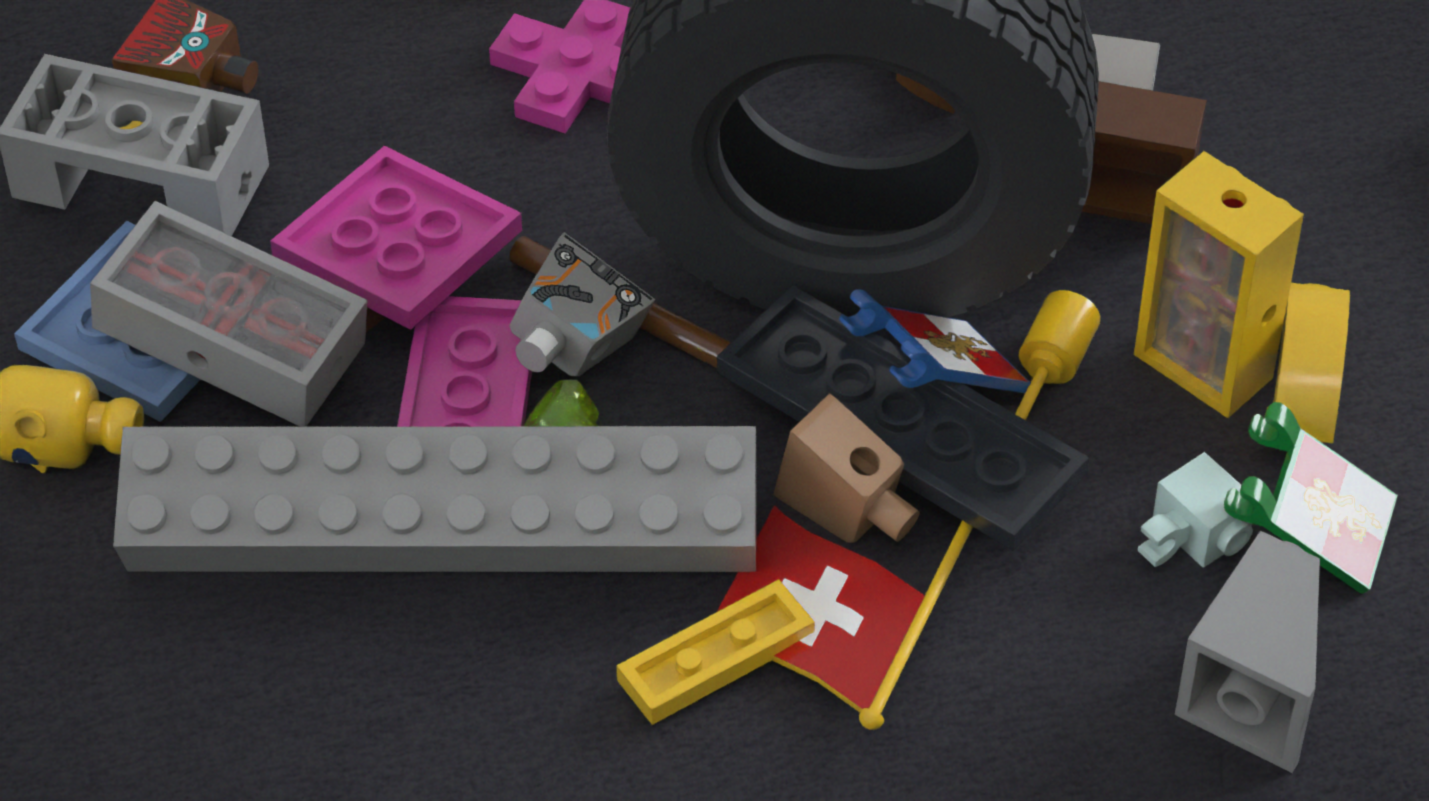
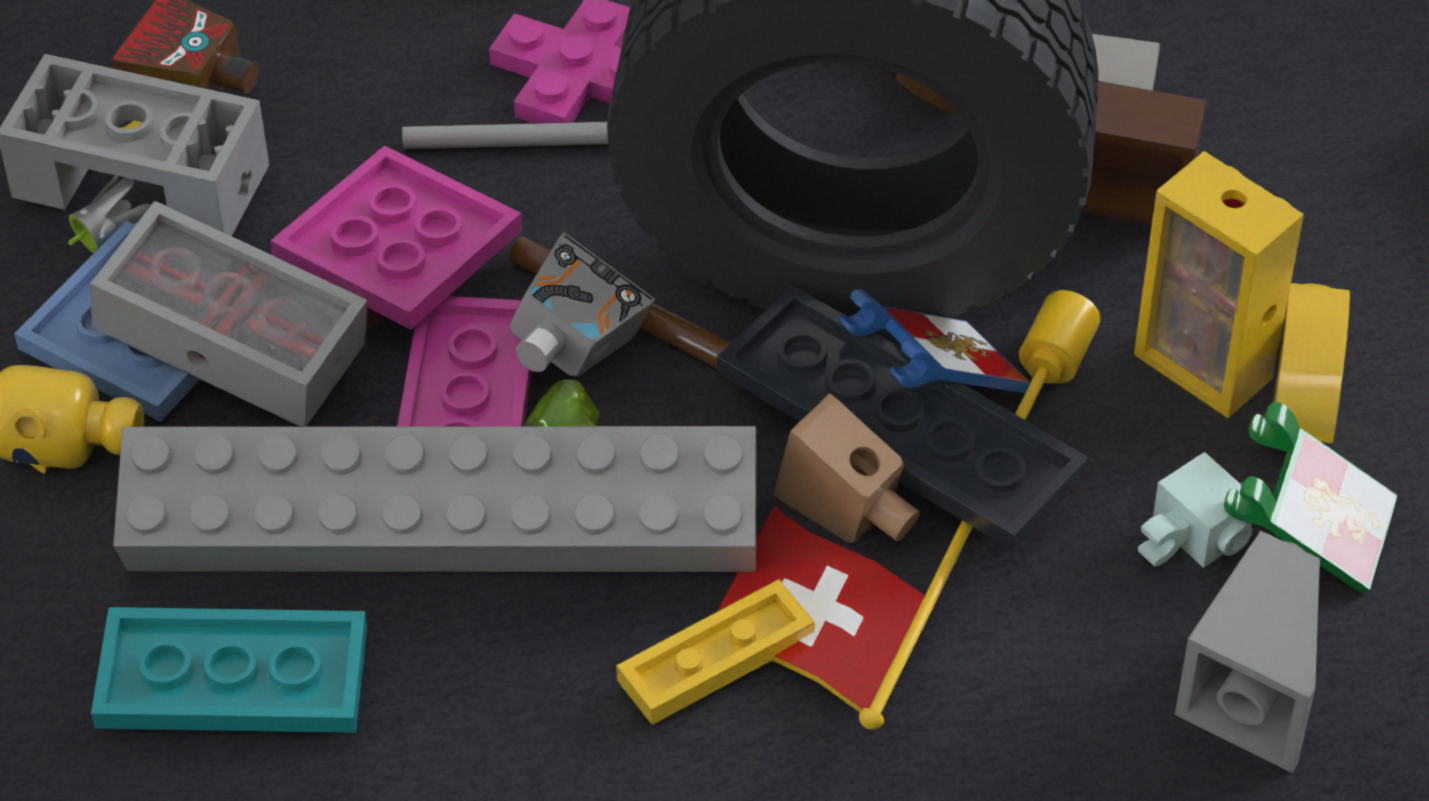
(105, 215): none -> flat silver piece
(230, 670): none -> teal plate
(504, 135): none -> light grey bar

